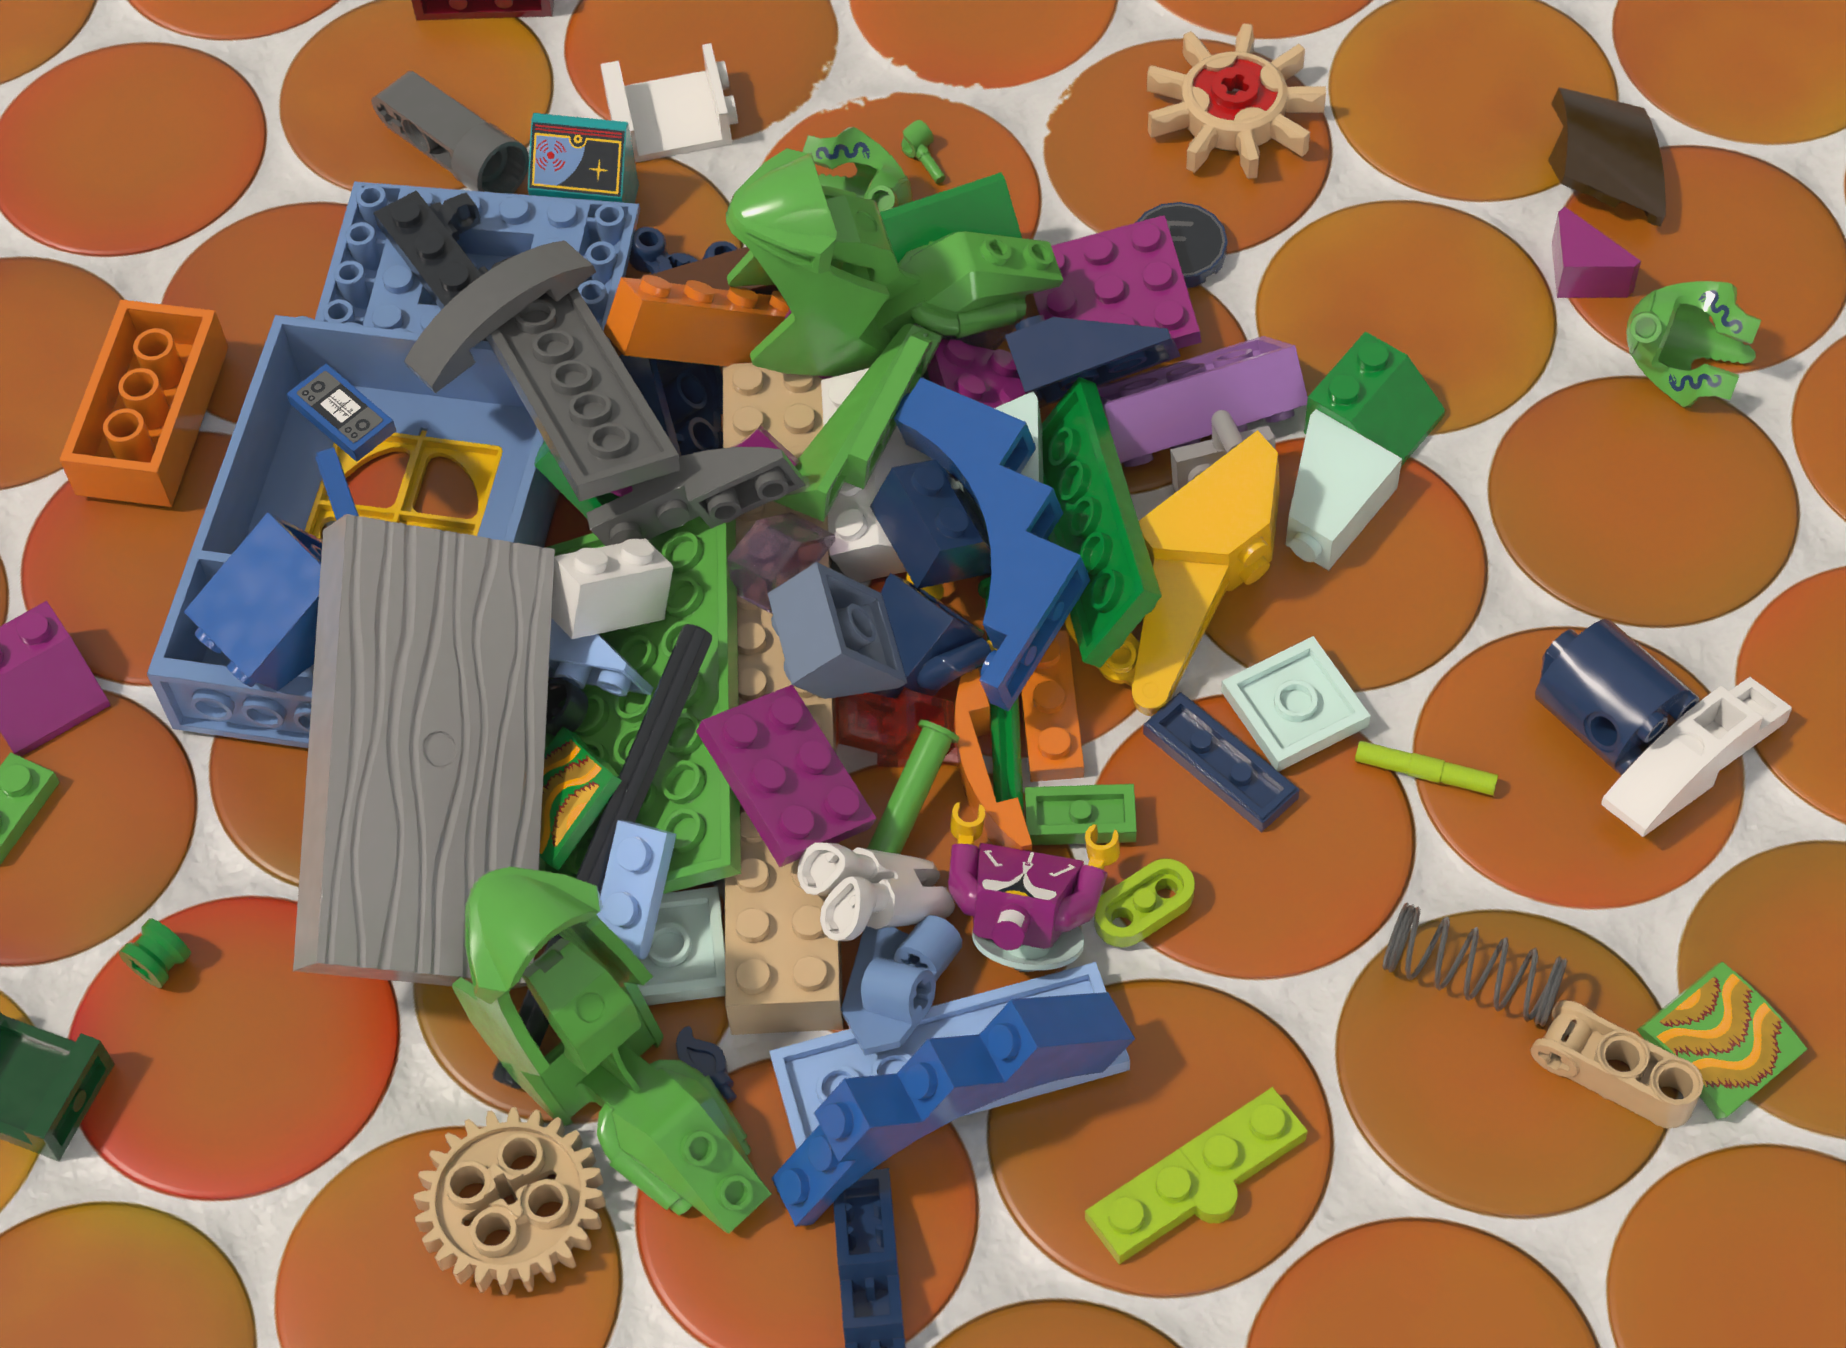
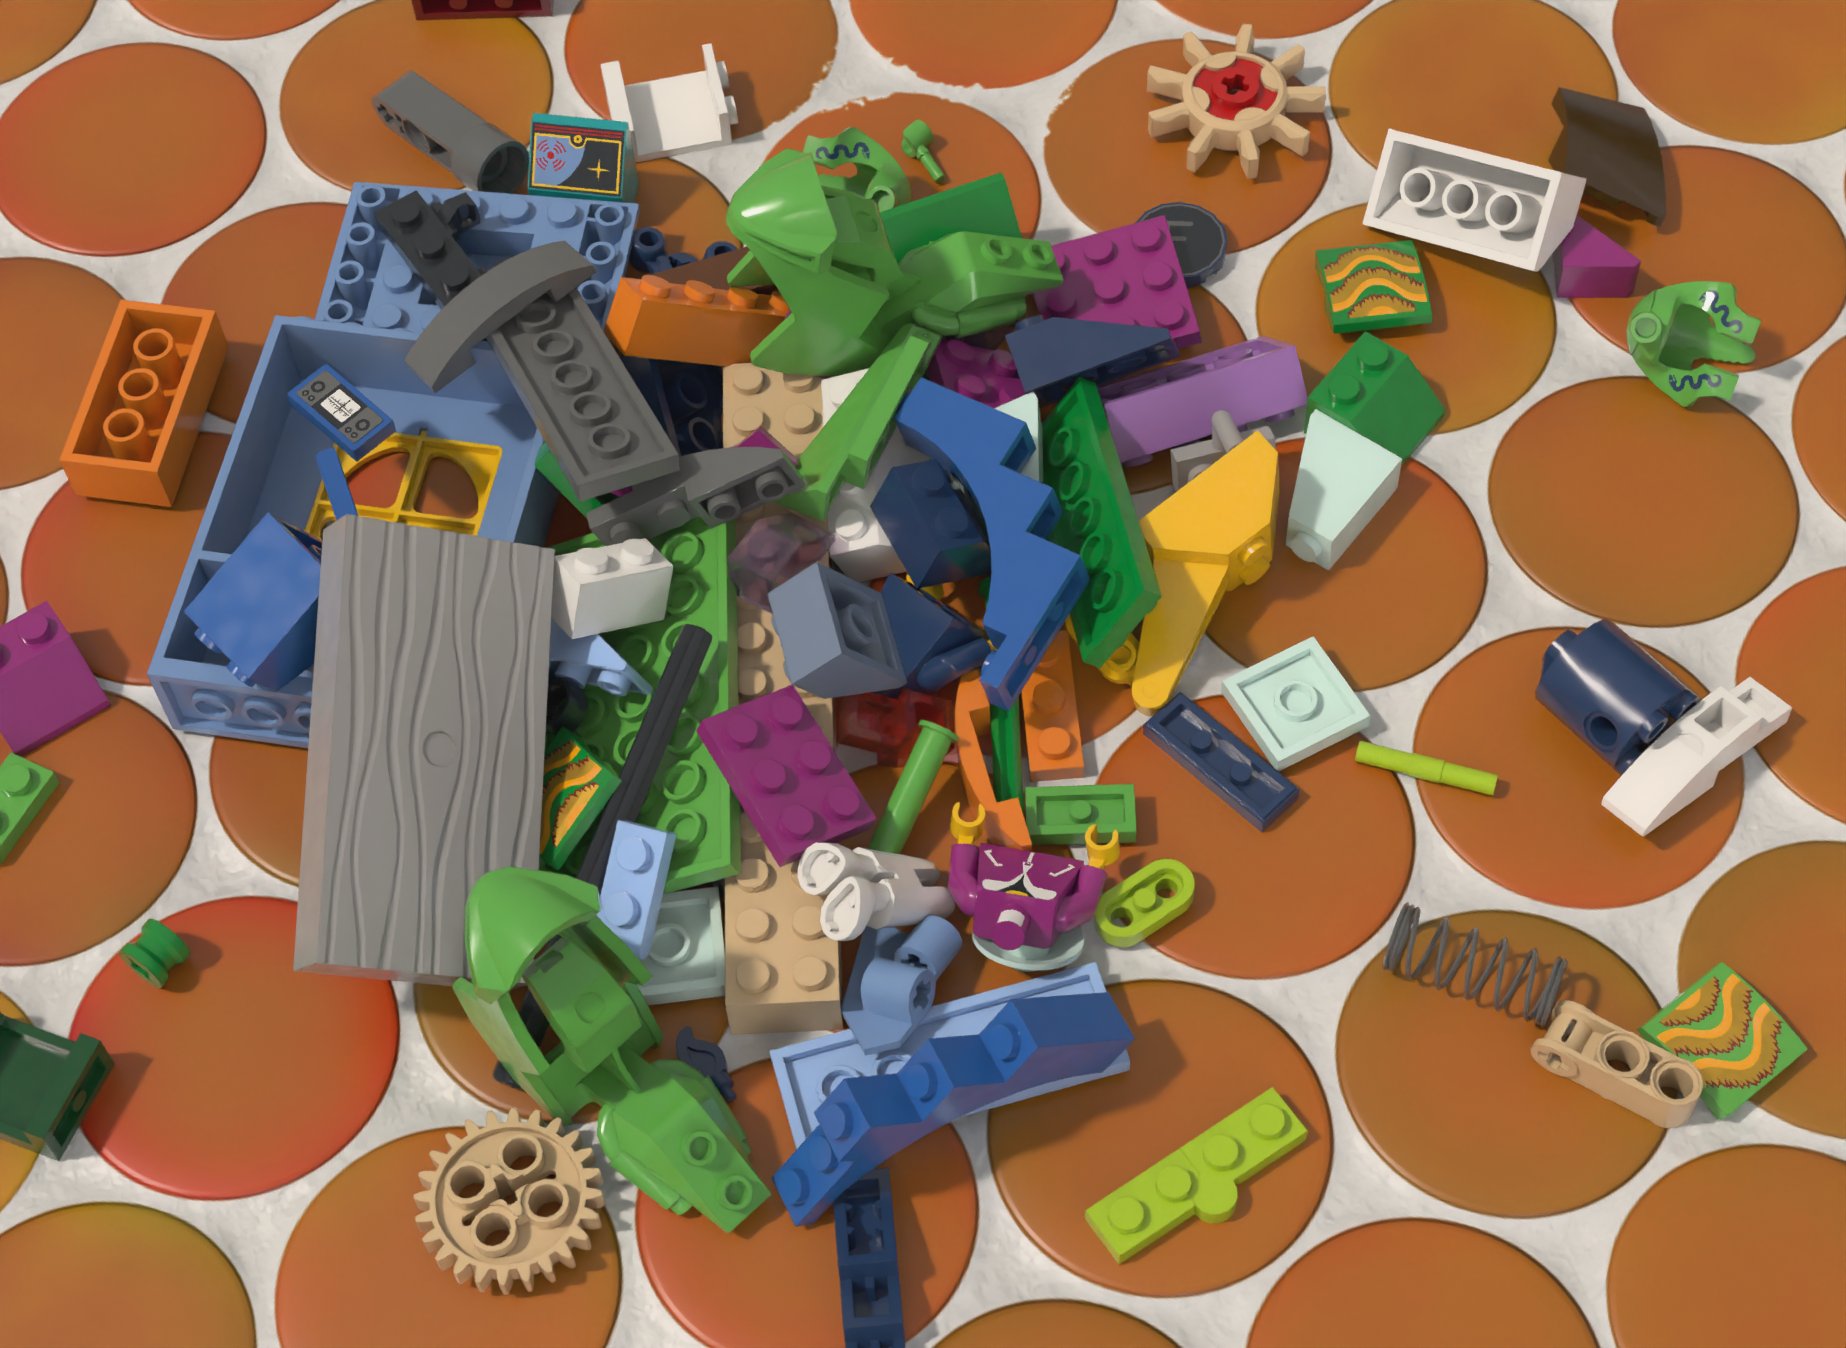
(1373, 286): none -> slope
(1472, 200): none -> white slope

